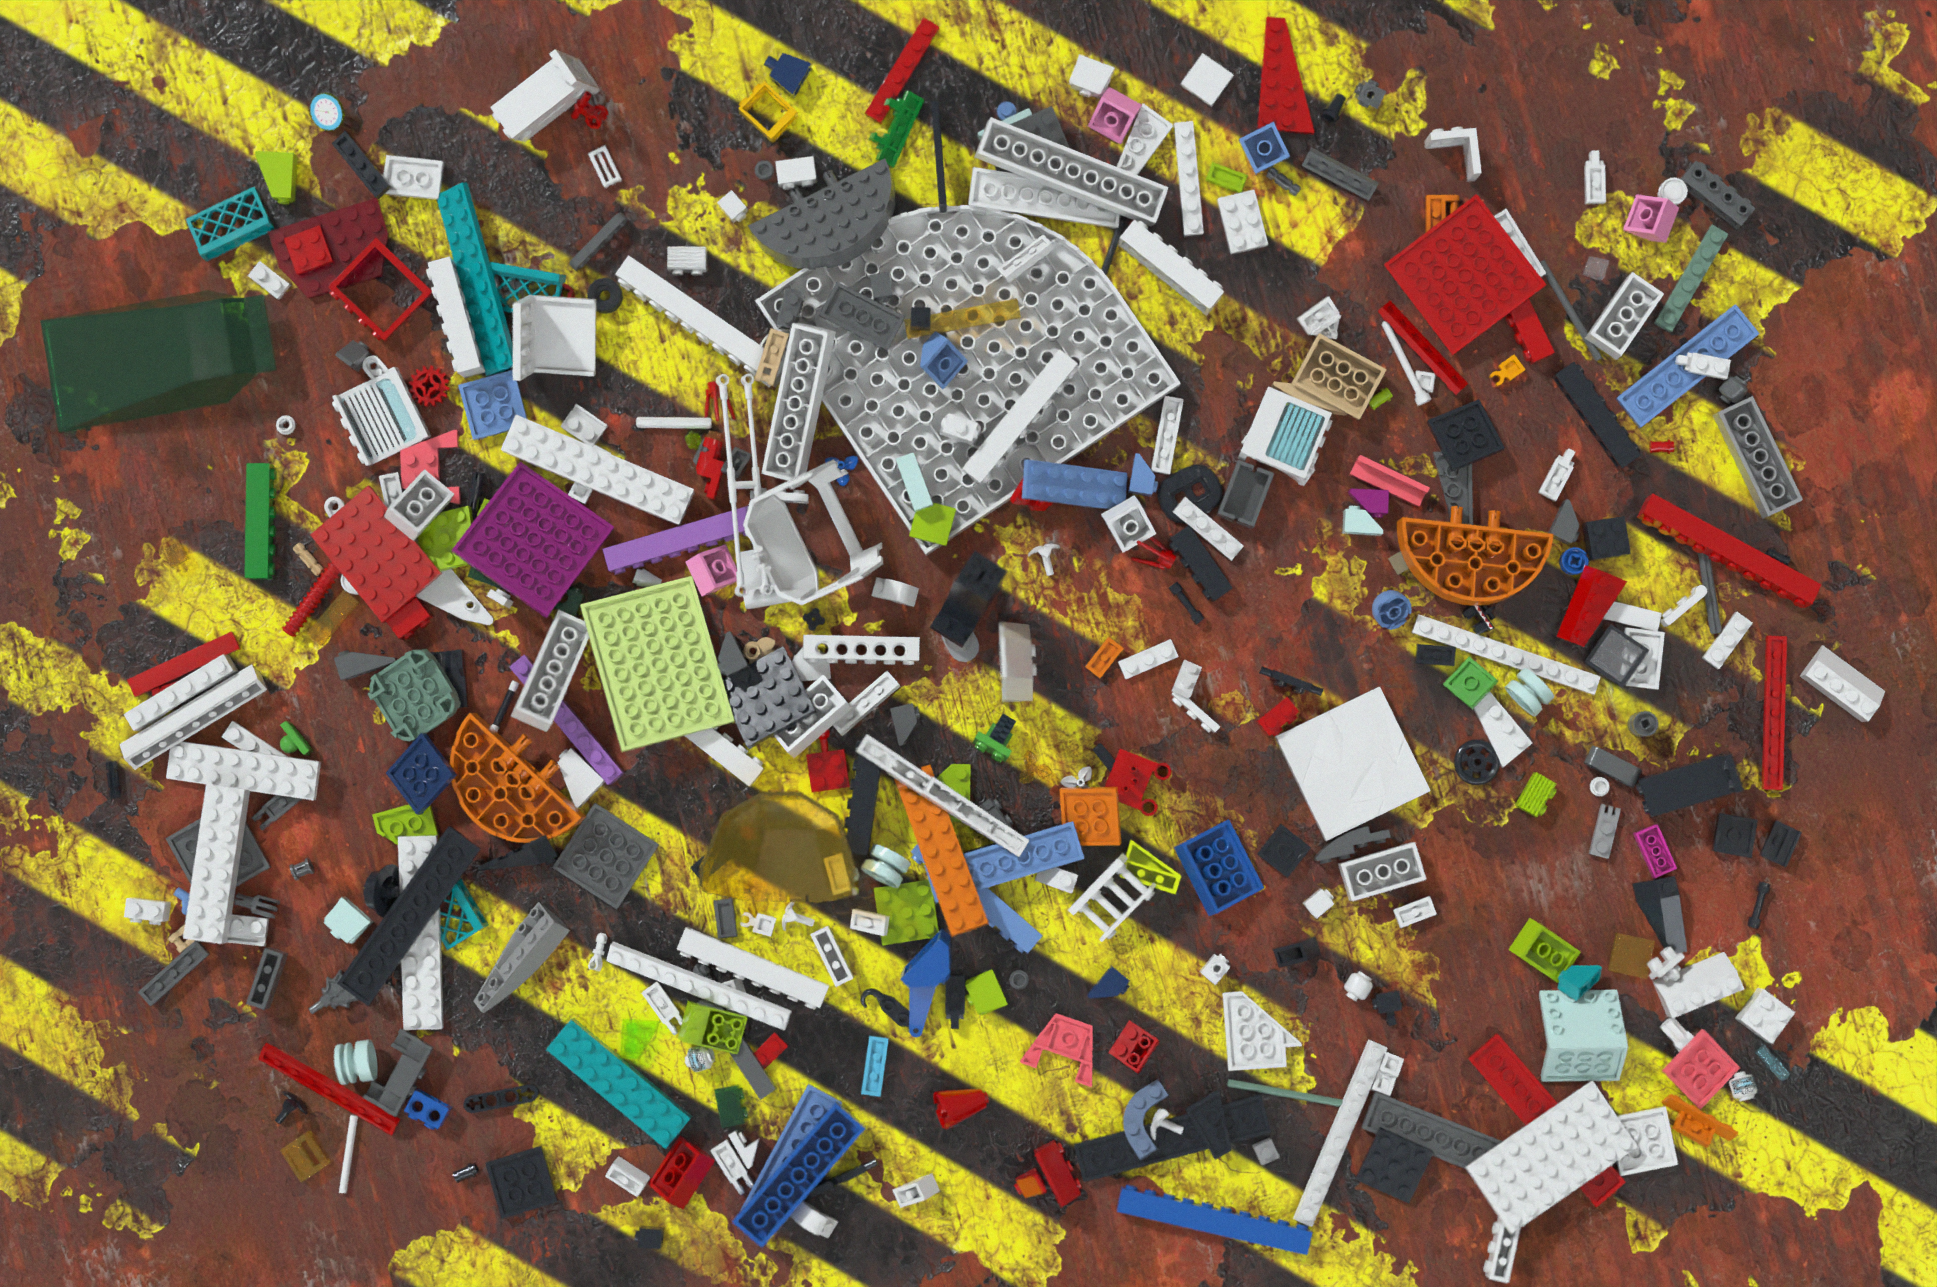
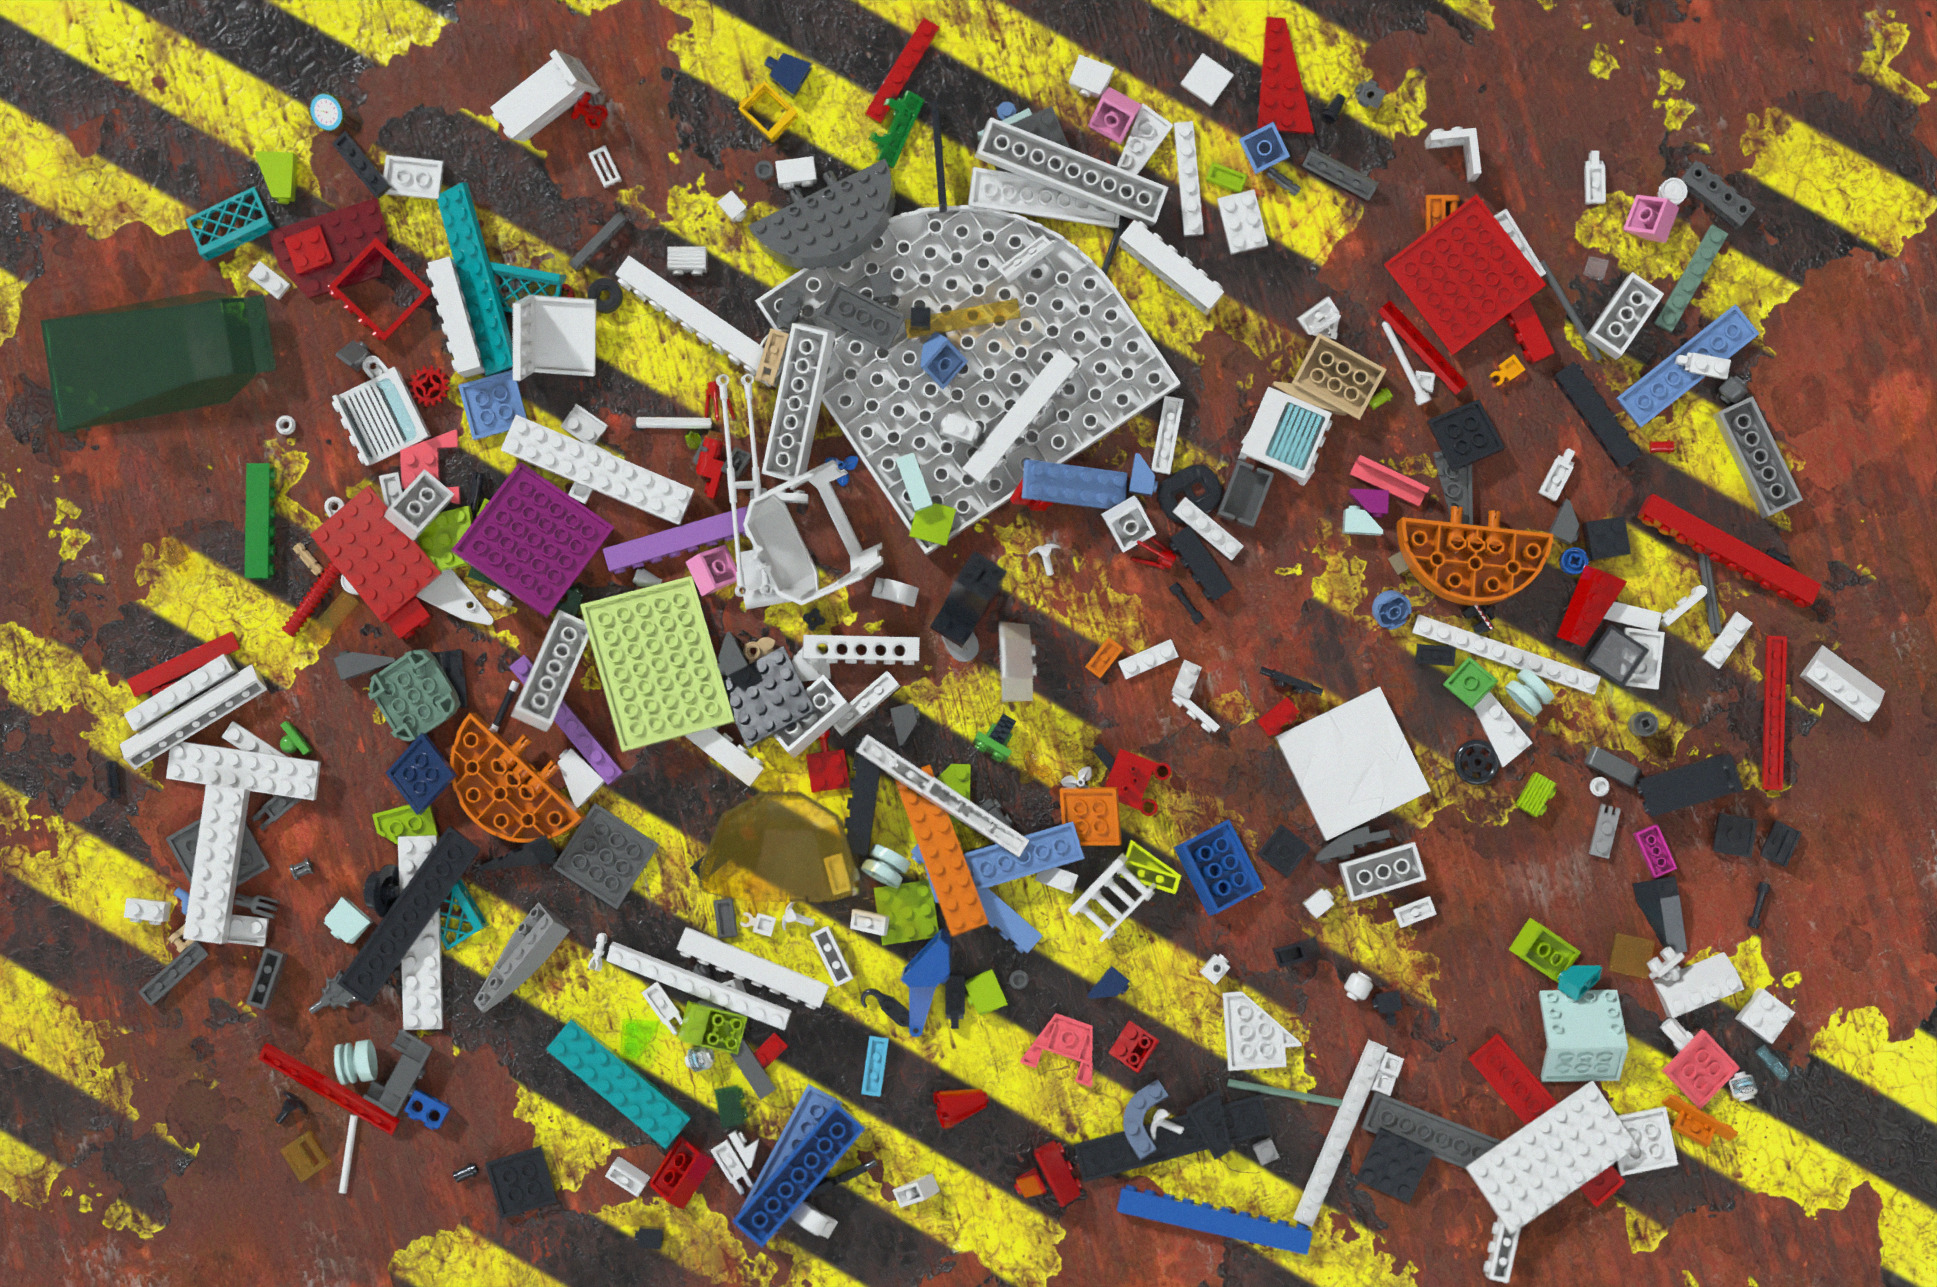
(501, 1098): black beam -> none

